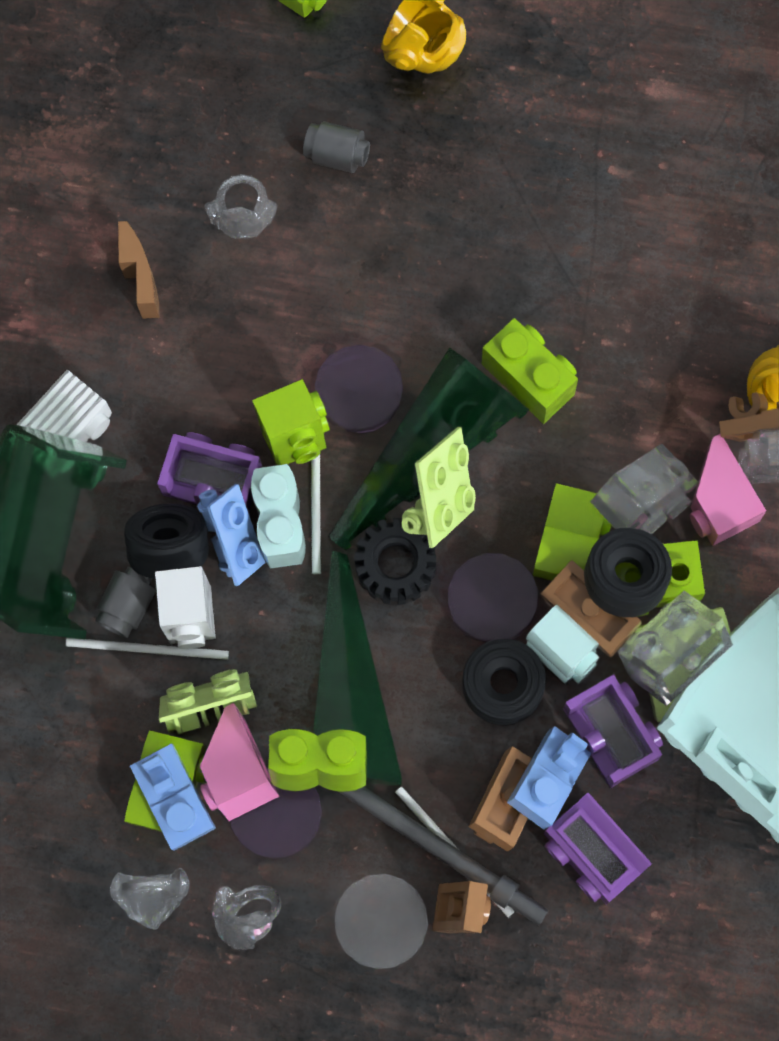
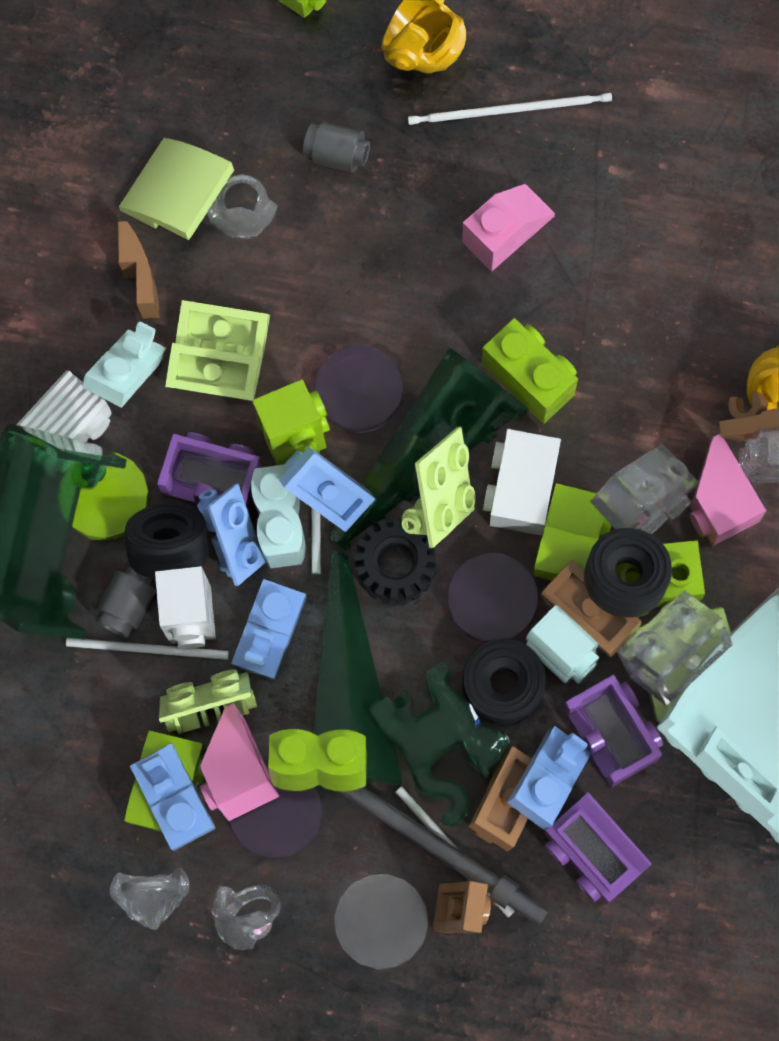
(111, 503): none -> lime tile
(125, 365): none -> light aqua plate
(177, 187): none -> yellowish green slope
(217, 350): none -> yellowish green slope
(269, 630): none -> light blue plate
(326, 488): none -> light blue plate
(436, 732): none -> clear green animal
(504, 224): none -> bright pink slope
(511, 108): none -> white piece
(523, 482): none -> white brick

